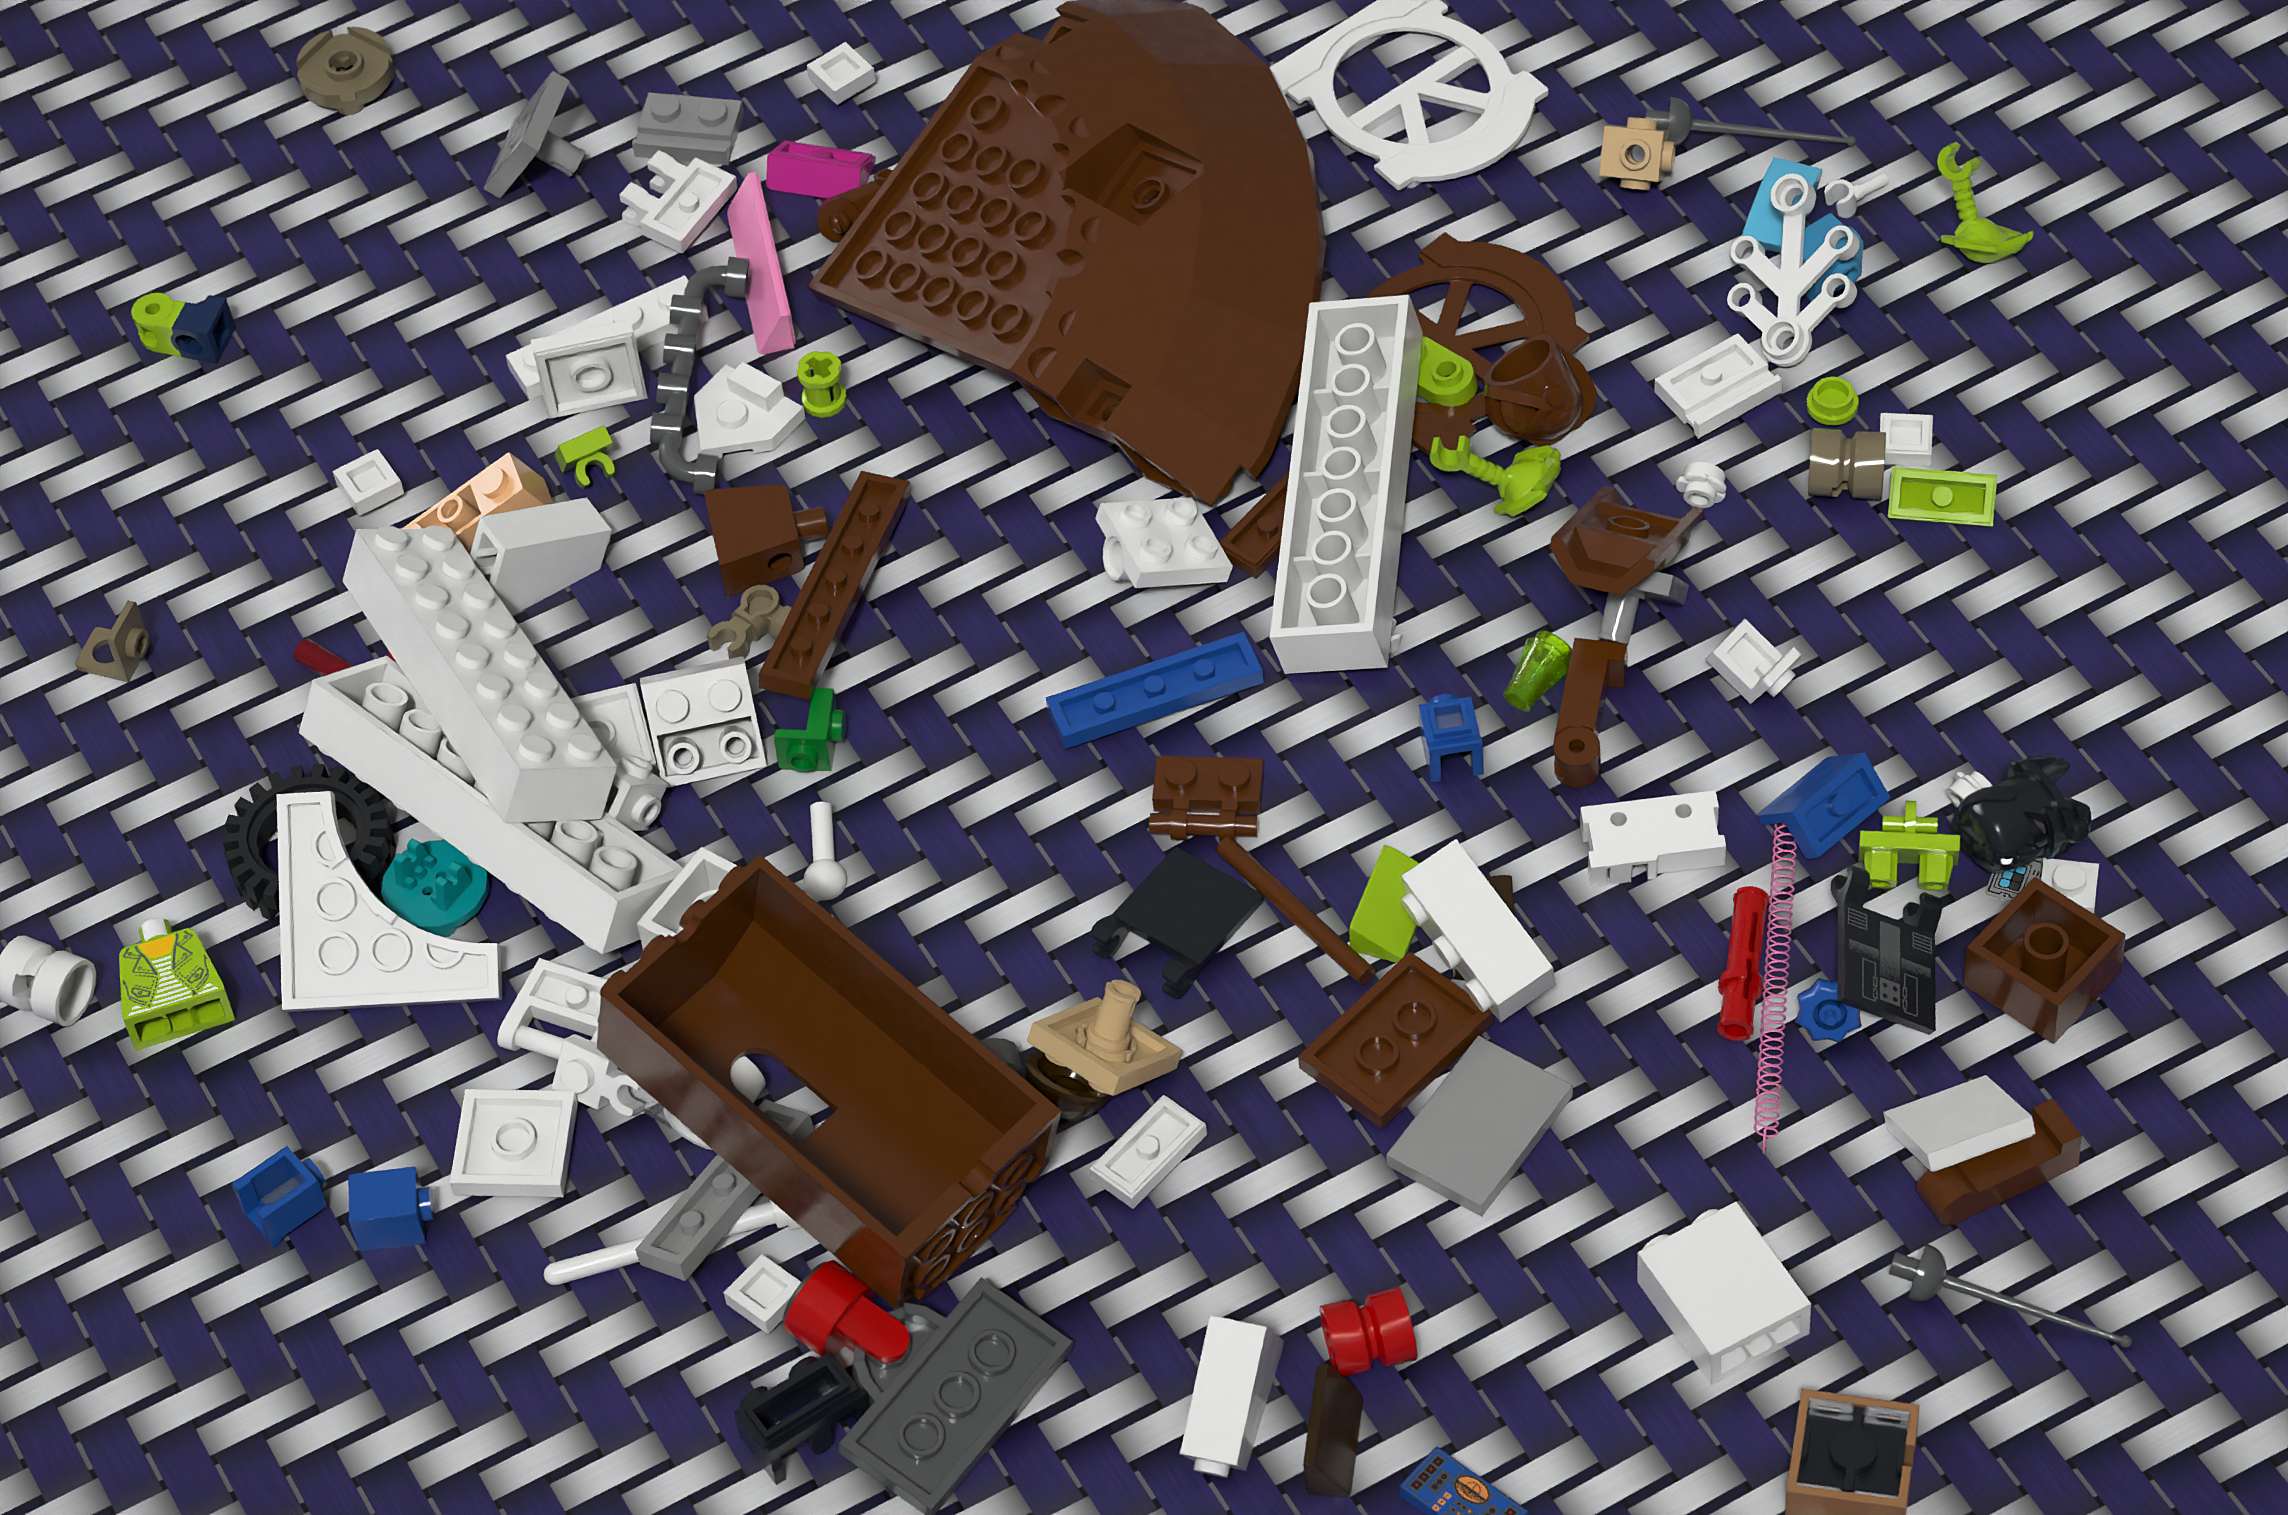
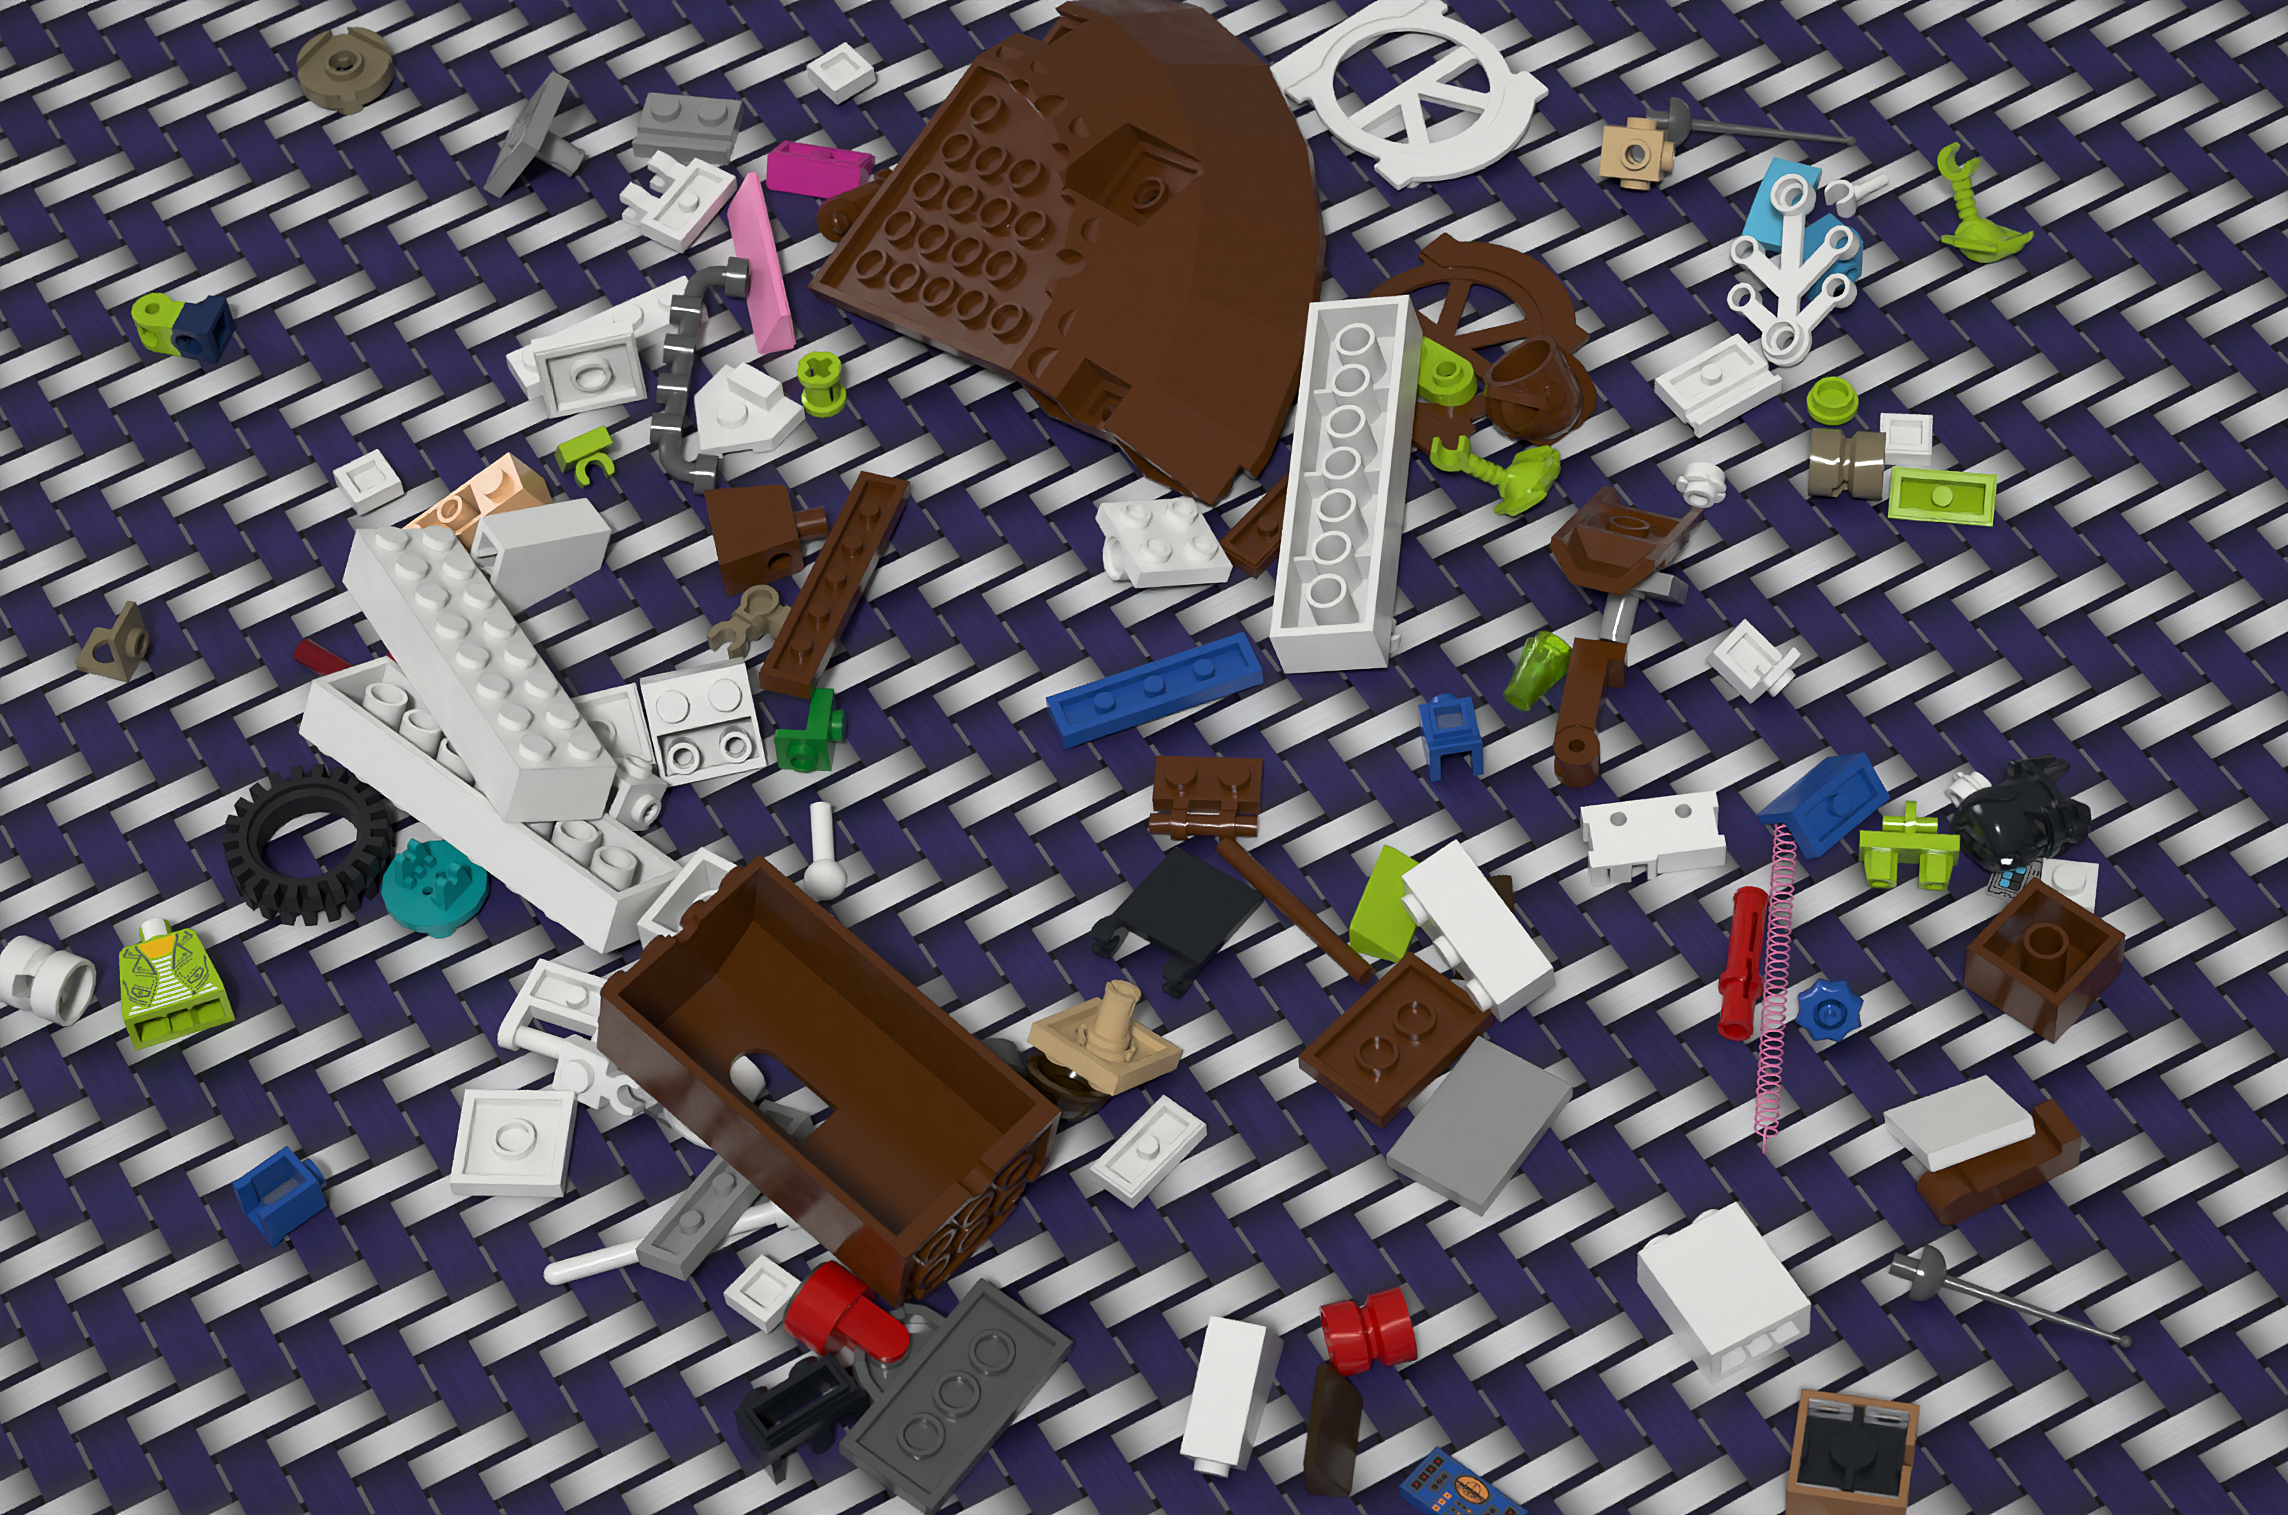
(344, 943): white plate -> none
(389, 1208): blue brick -> none
(1883, 961): black flag -> none

